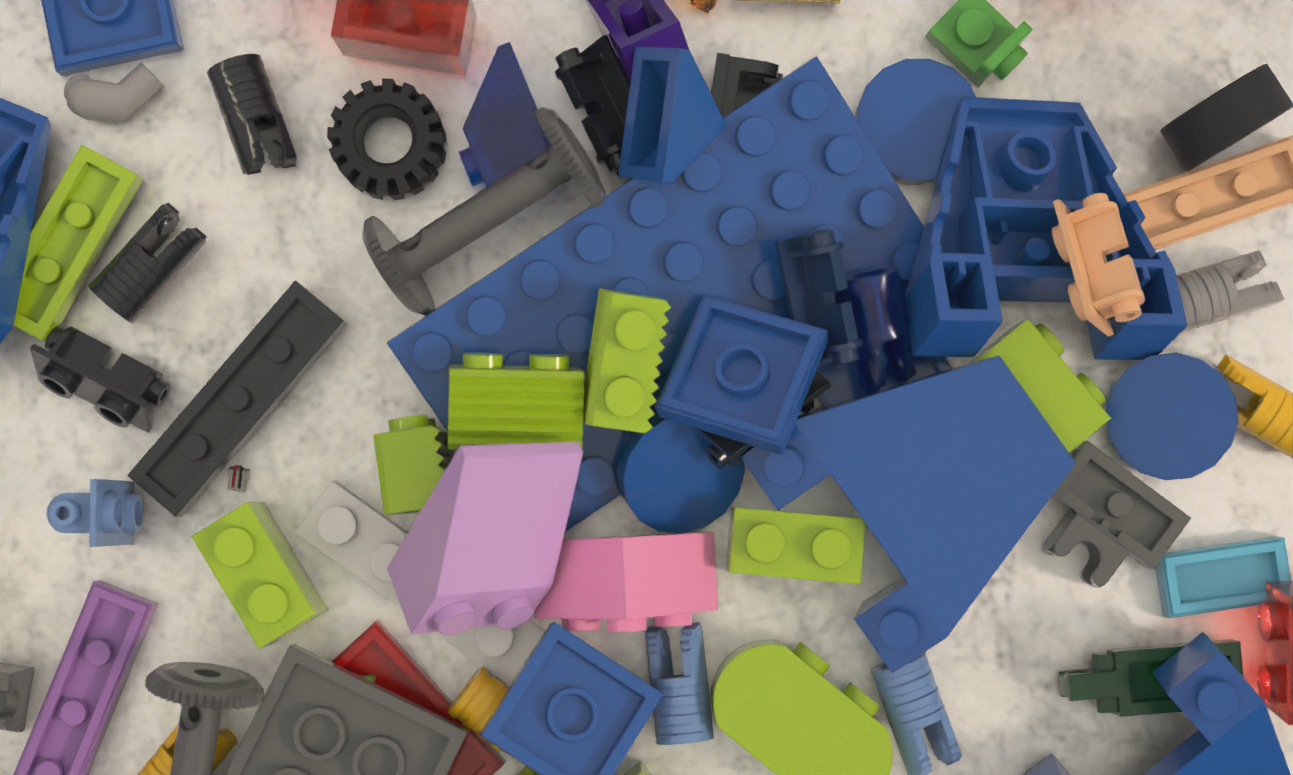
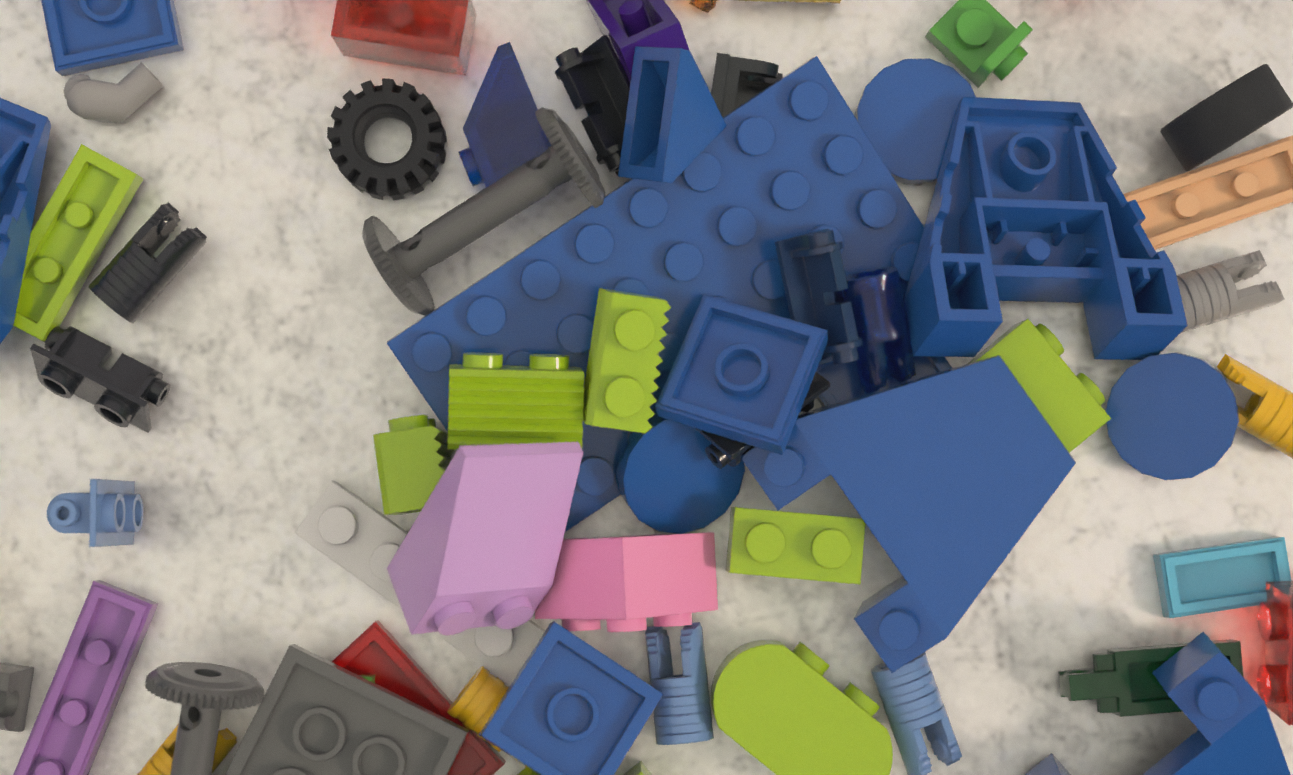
(237, 399): black plate -> none
(237, 478): light grey piece -> none
(250, 106): black hinge -> none
(259, 573): lime brick -> none
(1100, 286): light nougat hinge -> none
(1111, 517): dark grey plate -> none

